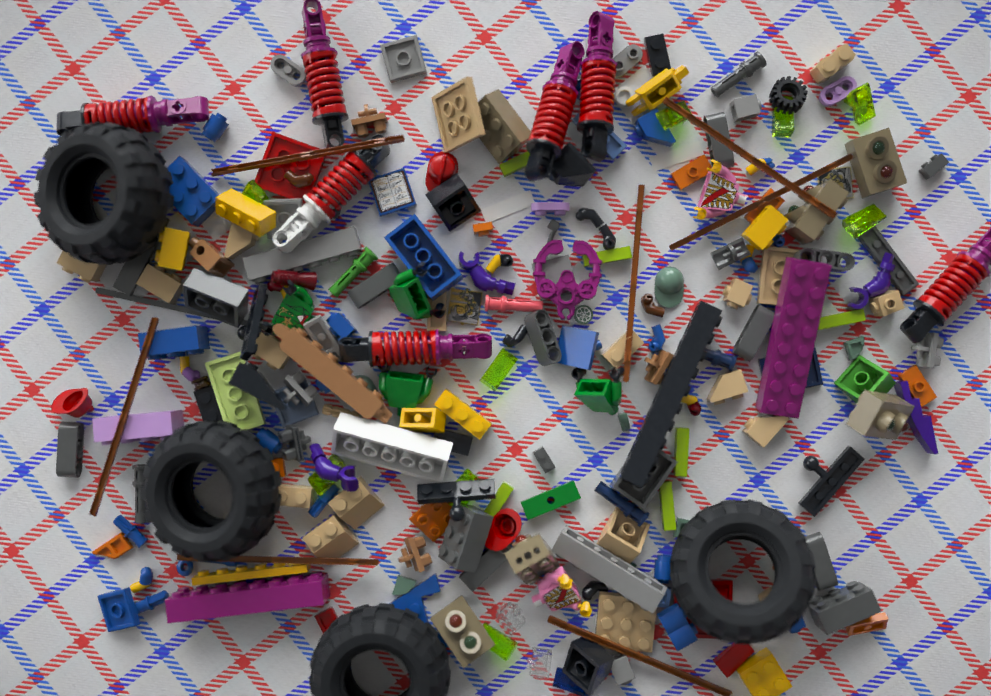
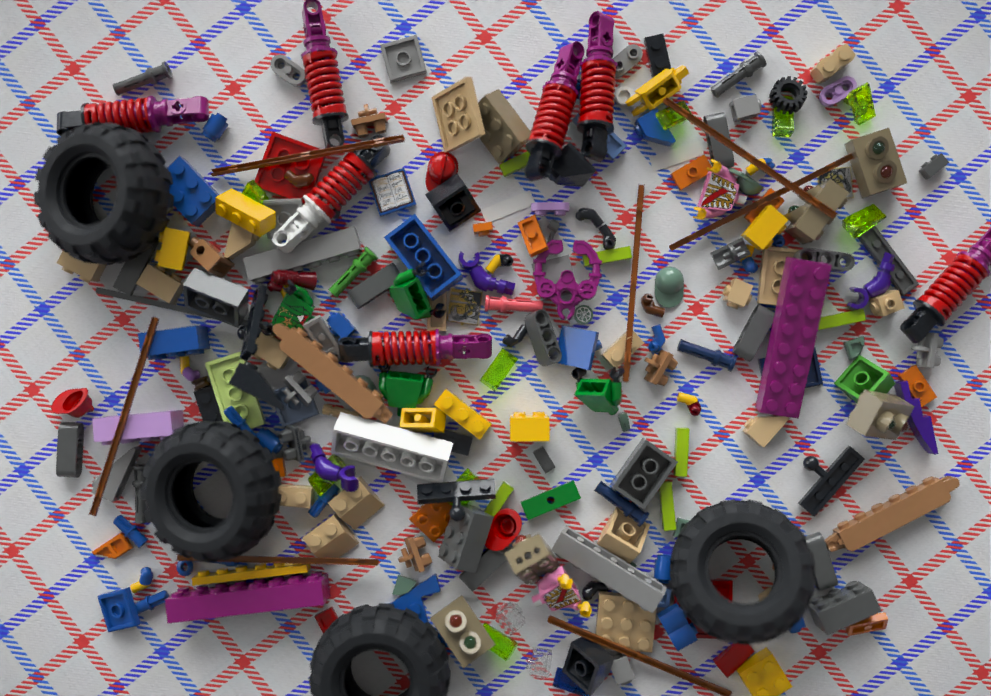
(119, 475): none -> light grey slope
(151, 75): none -> dark grey pin
(235, 418): none -> blue axle
(529, 427): none -> yellow brick
(533, 236): none -> orange plate
(670, 394): black brick -> none
(727, 385): tan slope -> none
(746, 184): none -> sand green cap
(892, 514): none -> medium nougat hinge

